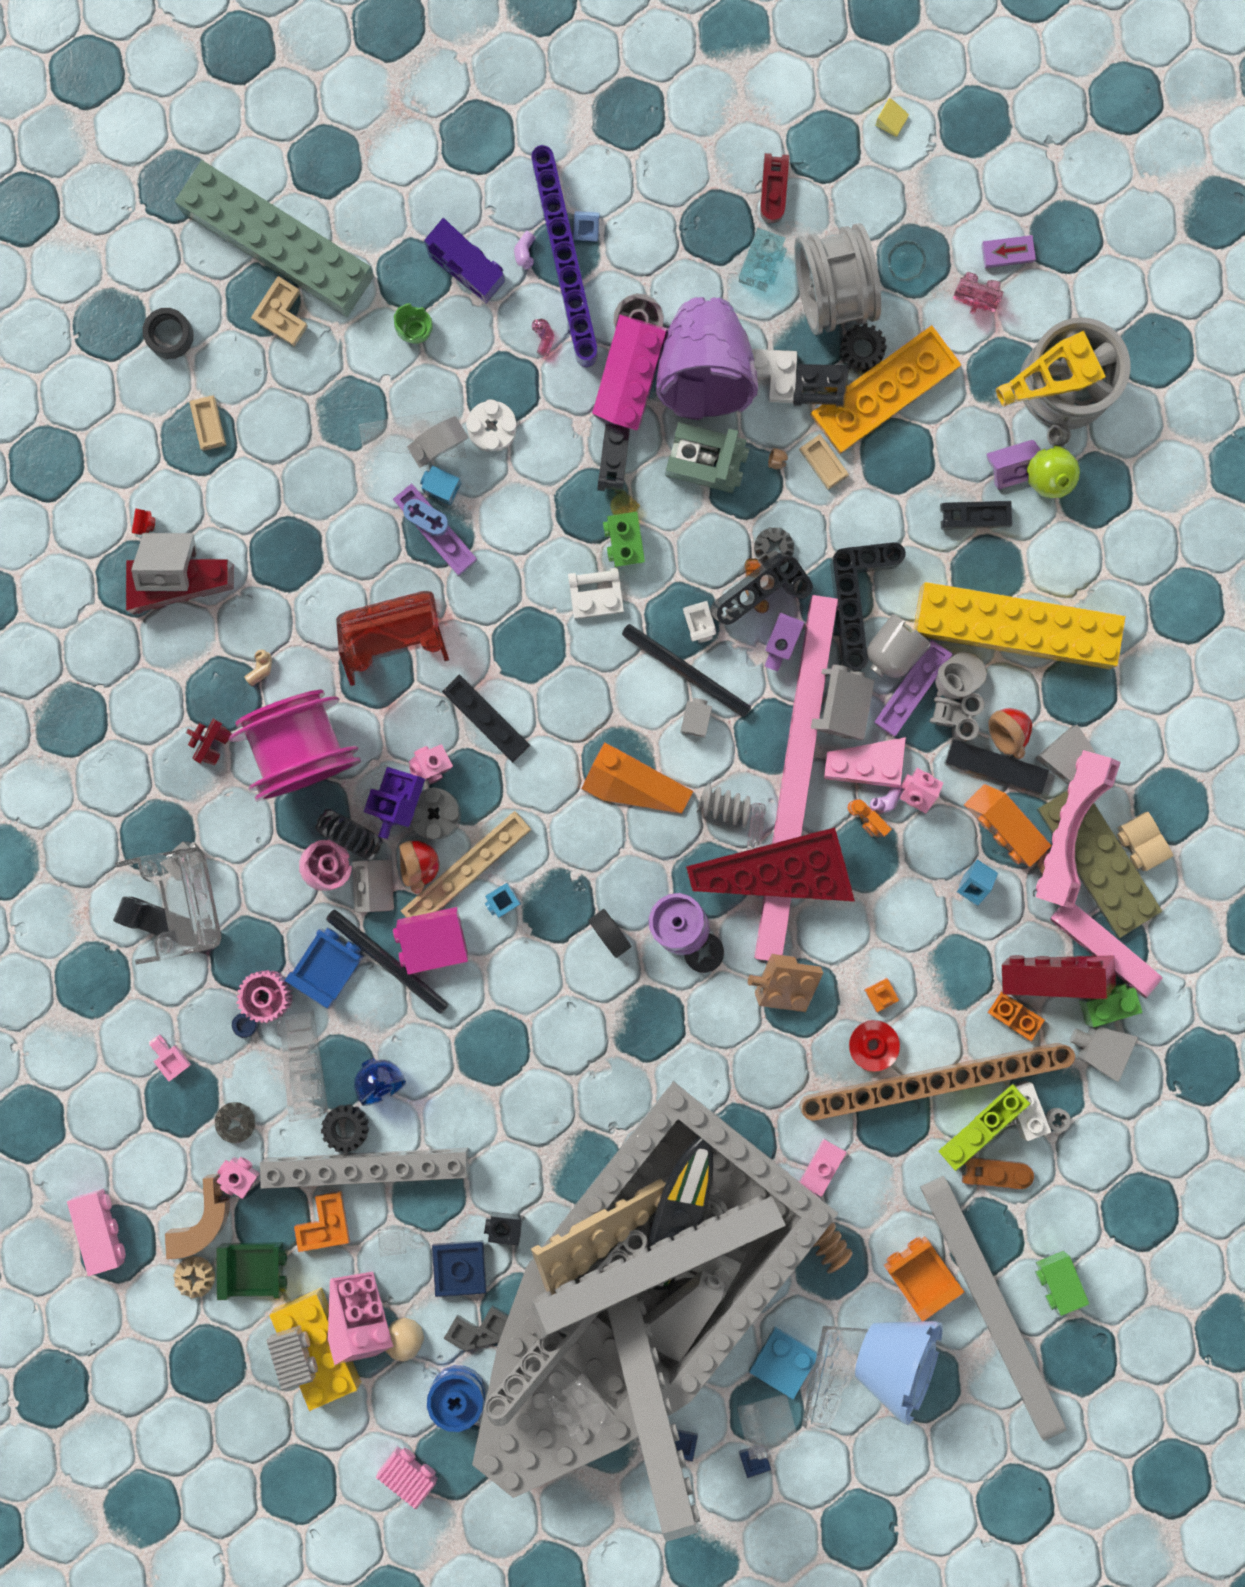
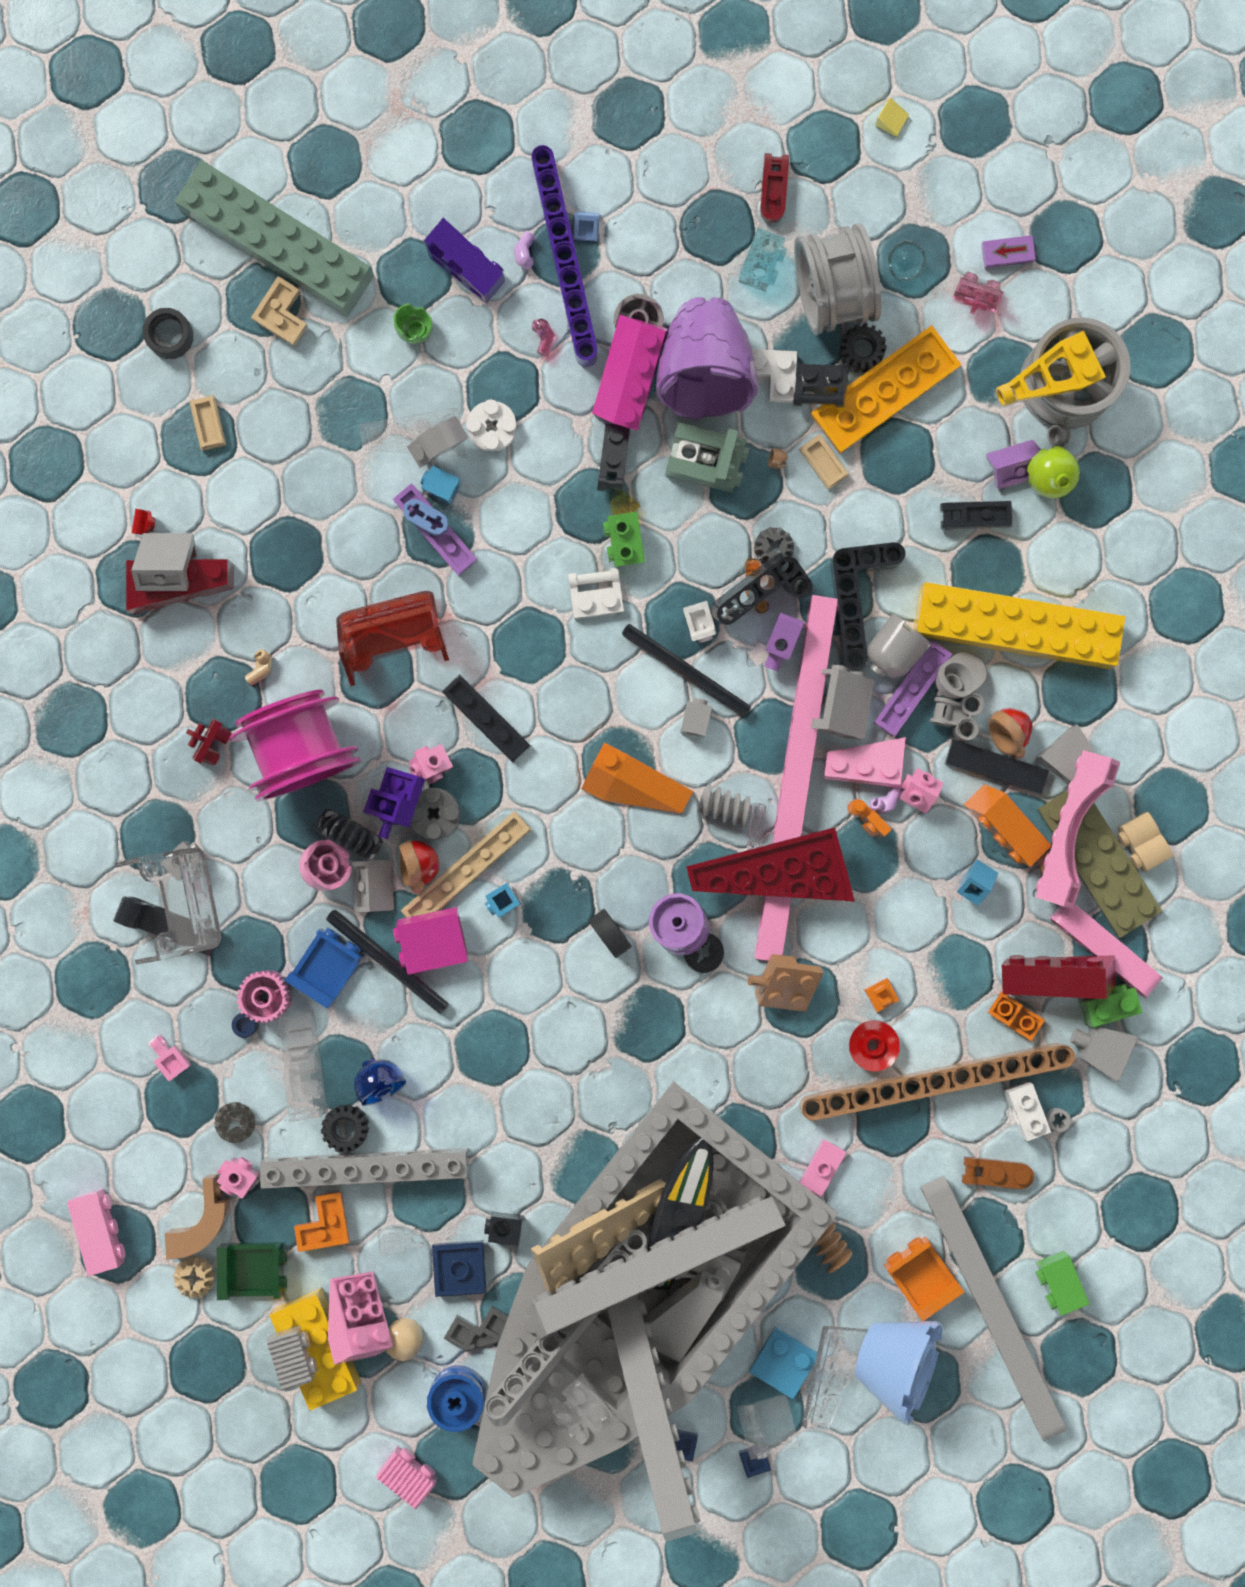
(984, 1127): lime slope -> none

